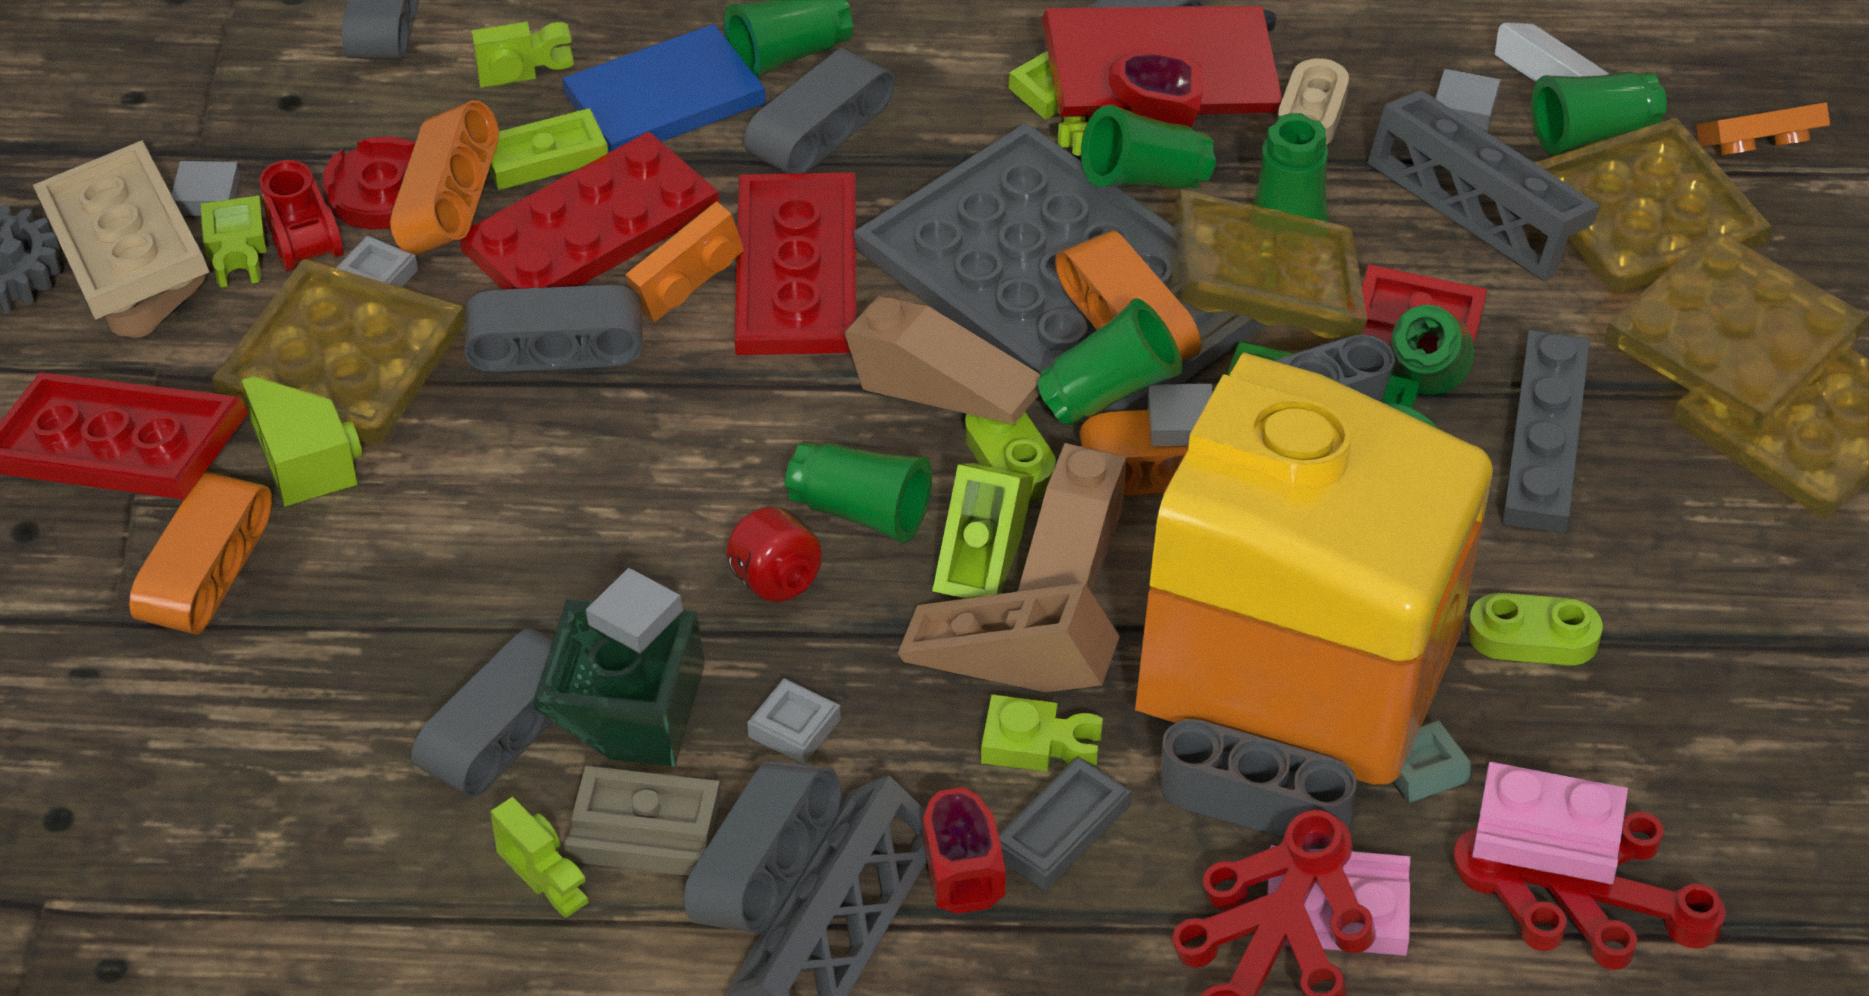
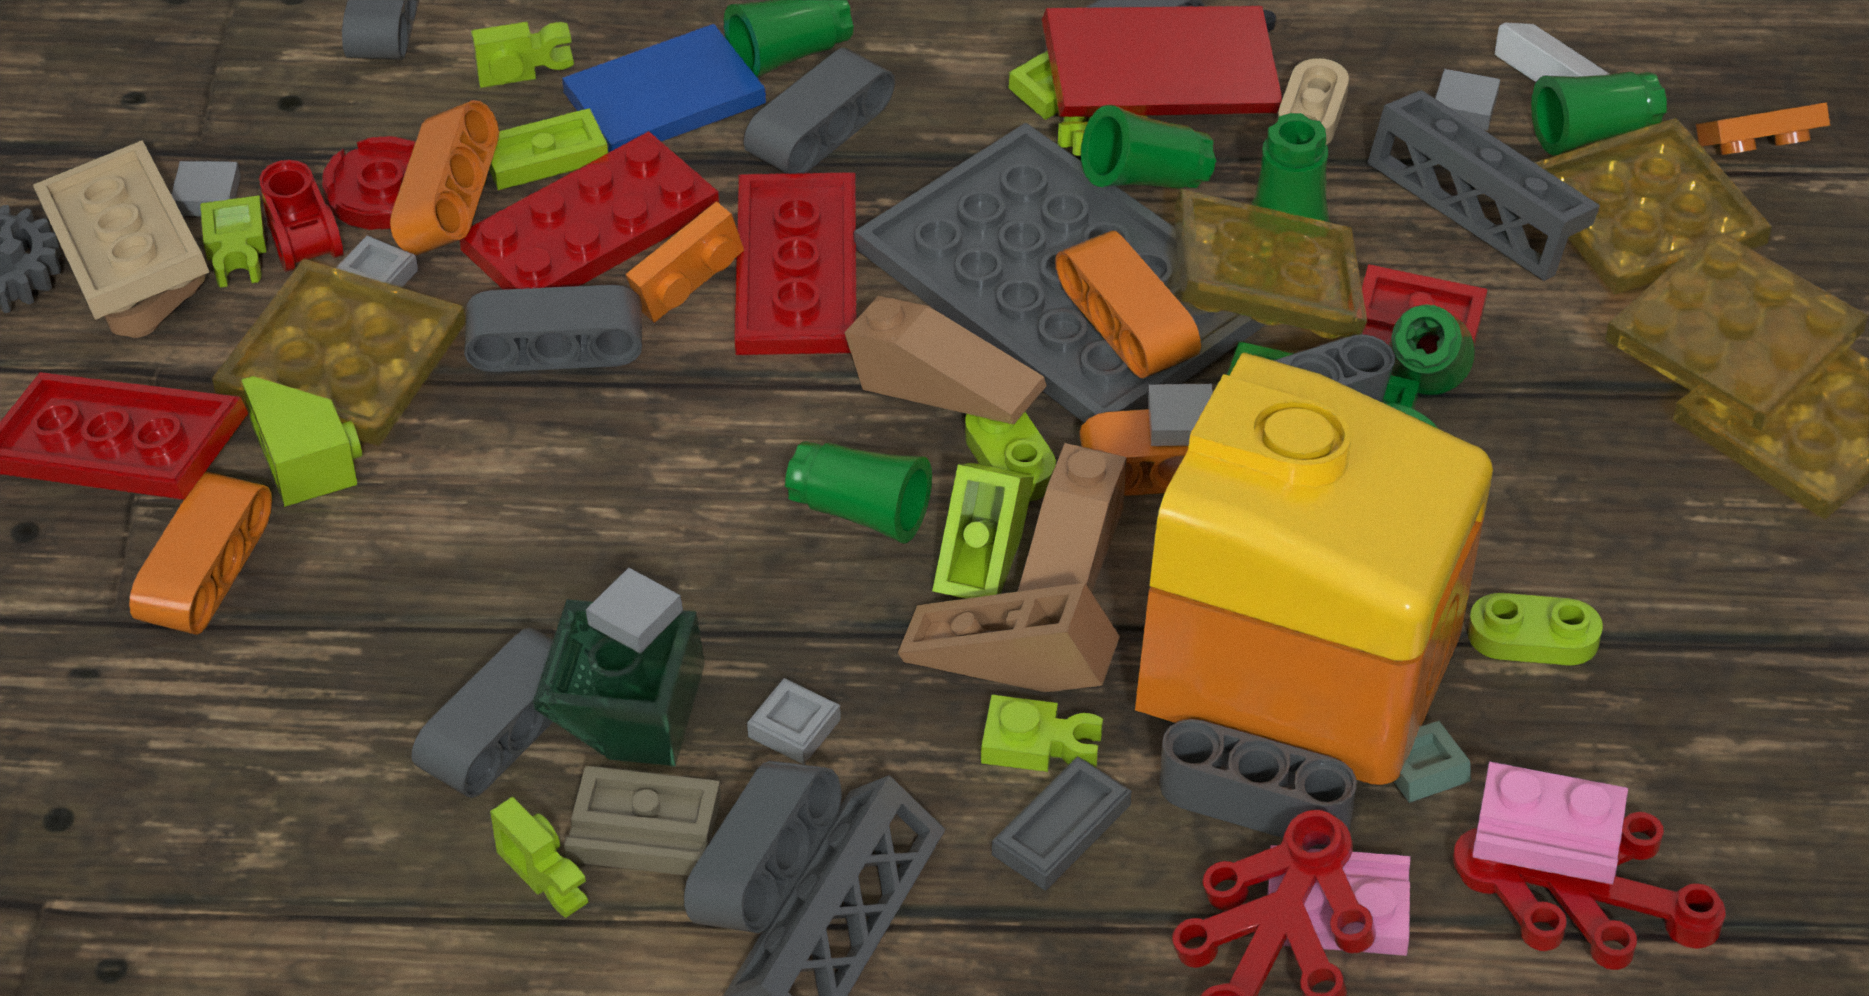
(771, 551): red head -> none
(963, 852): red rock -> none
(1111, 364): green plant -> none
(1159, 85): red rock -> none
(1546, 432): dark grey plate -> none

